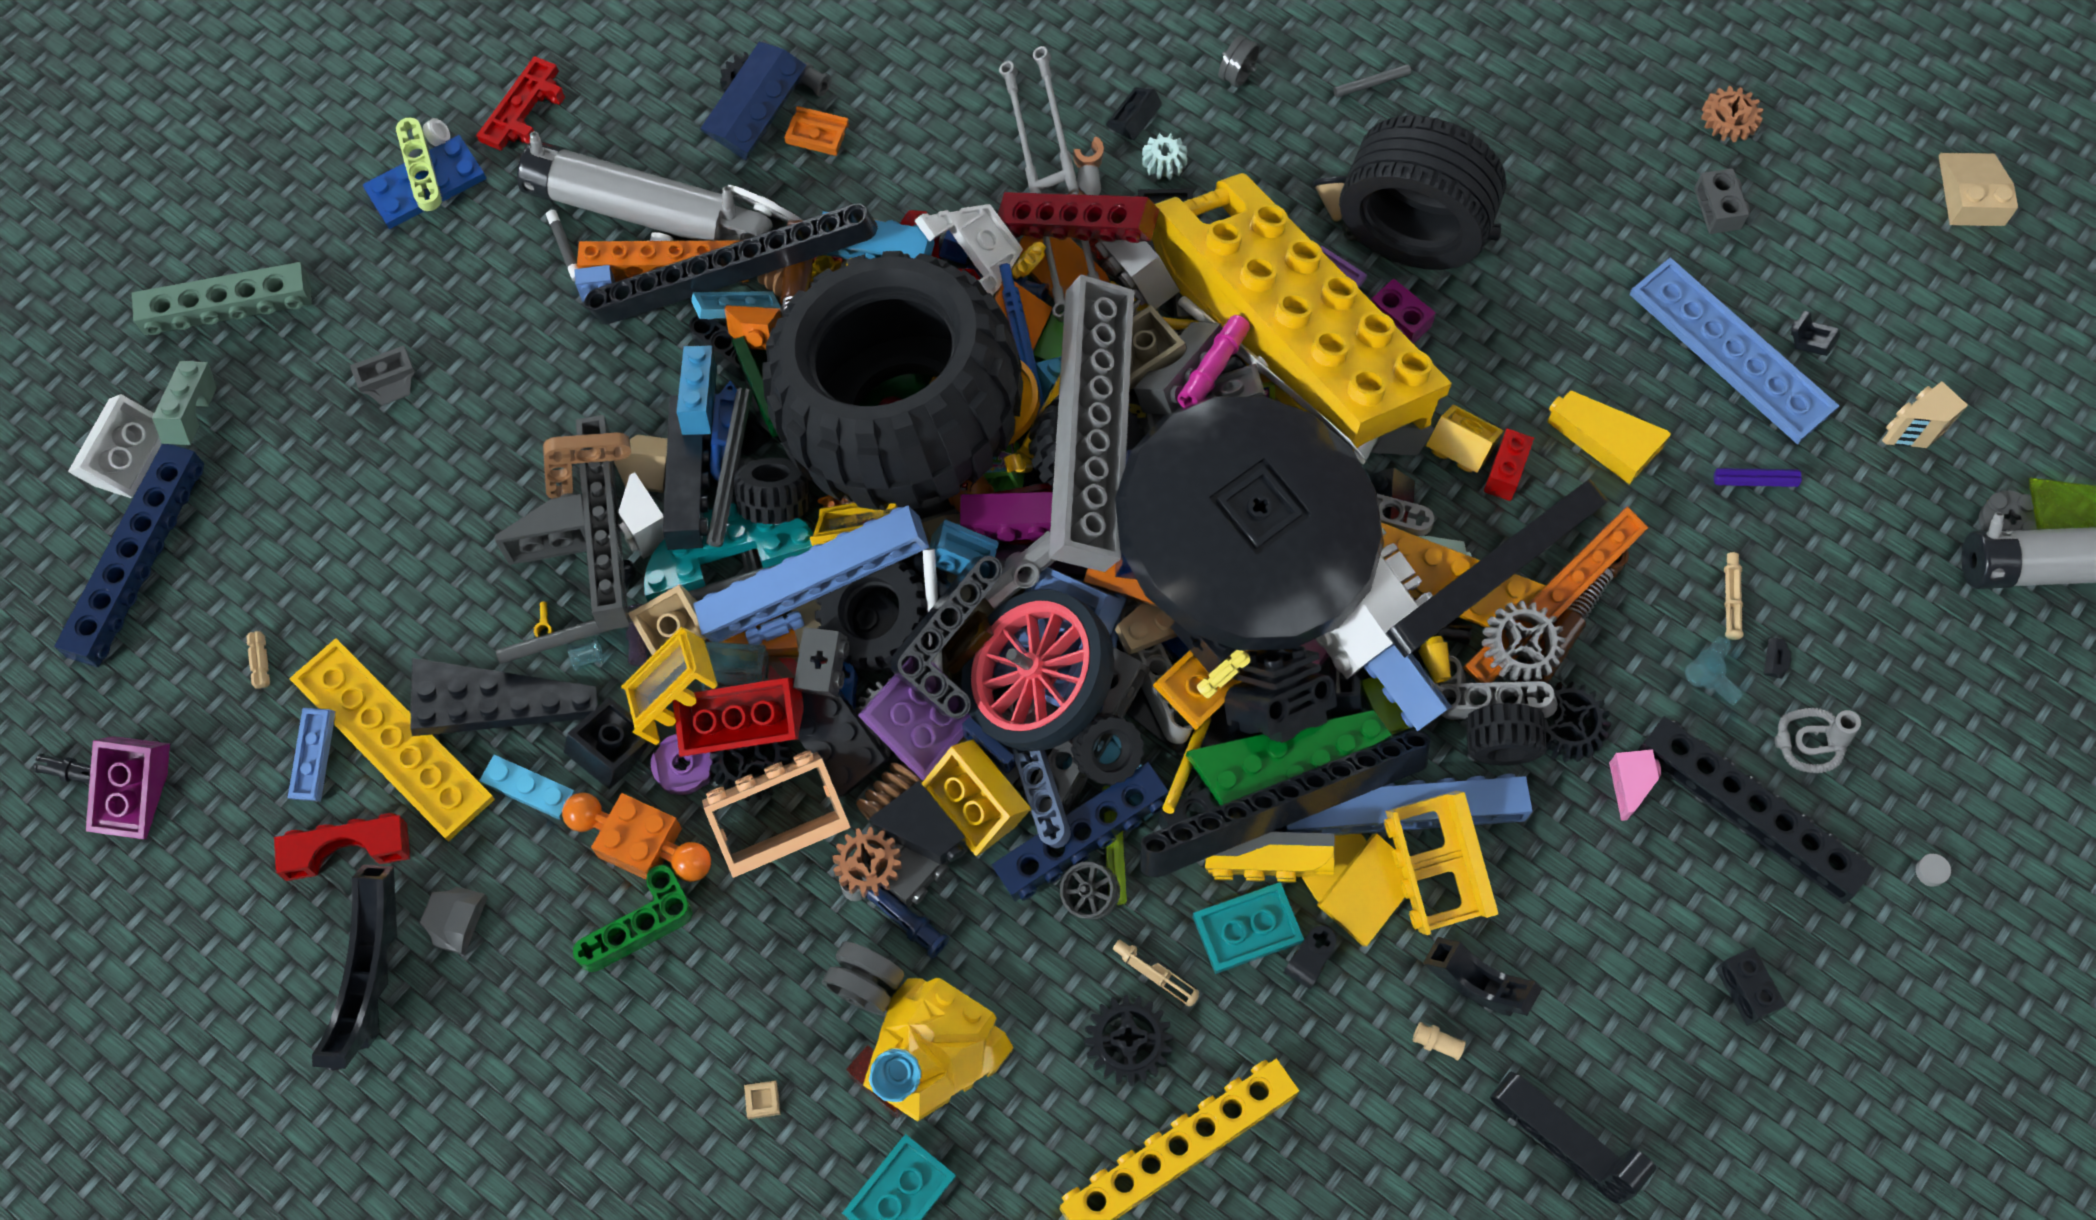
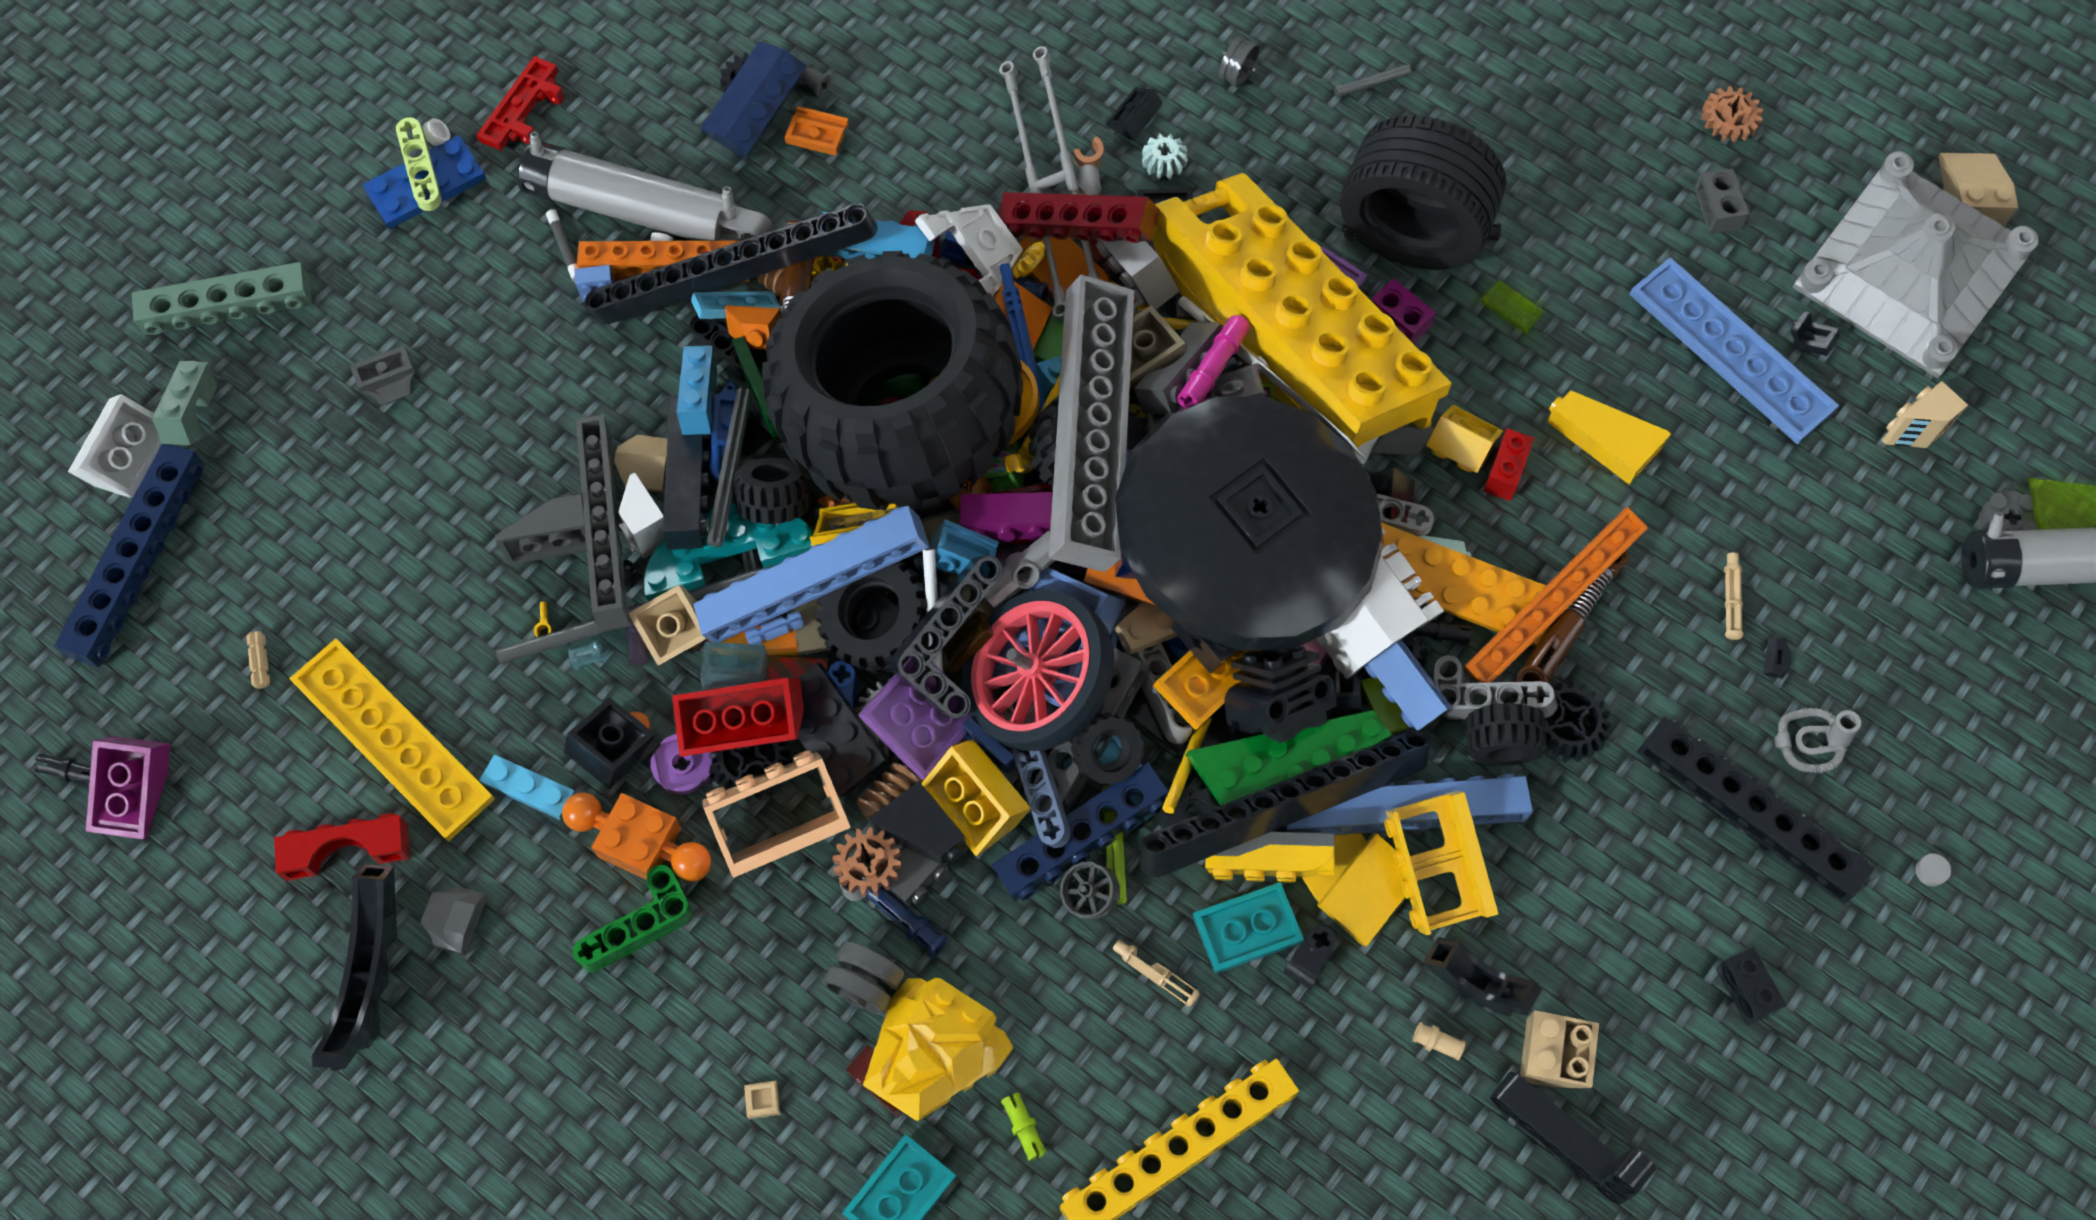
(311, 754): medium blue tile -> none
(471, 698): black wing -> none
(566, 450): medium nougat beam -> none
(666, 679): yellow window -> none
(763, 204): white piece -> none
(815, 648): dark grey brick -> none
(895, 1075): medium azure hair -> none
(1024, 1126): none -> lime pin
(1140, 1037): black gear -> none
(1223, 673): light yellow axle -> none
(1329, 192): tan hat -> none
(1436, 658): yellow cone -> none
(1495, 568): black beam -> none
(1512, 307): none -> clear neon green tile
(1515, 632): light grey gear -> none
(1559, 1051): none -> tan slope
(1633, 778): bright pink slope -> none
(1710, 671): clear light blue axle -> none
(1757, 477): dark purple axle -> none
(1914, 266): none -> light grey piece

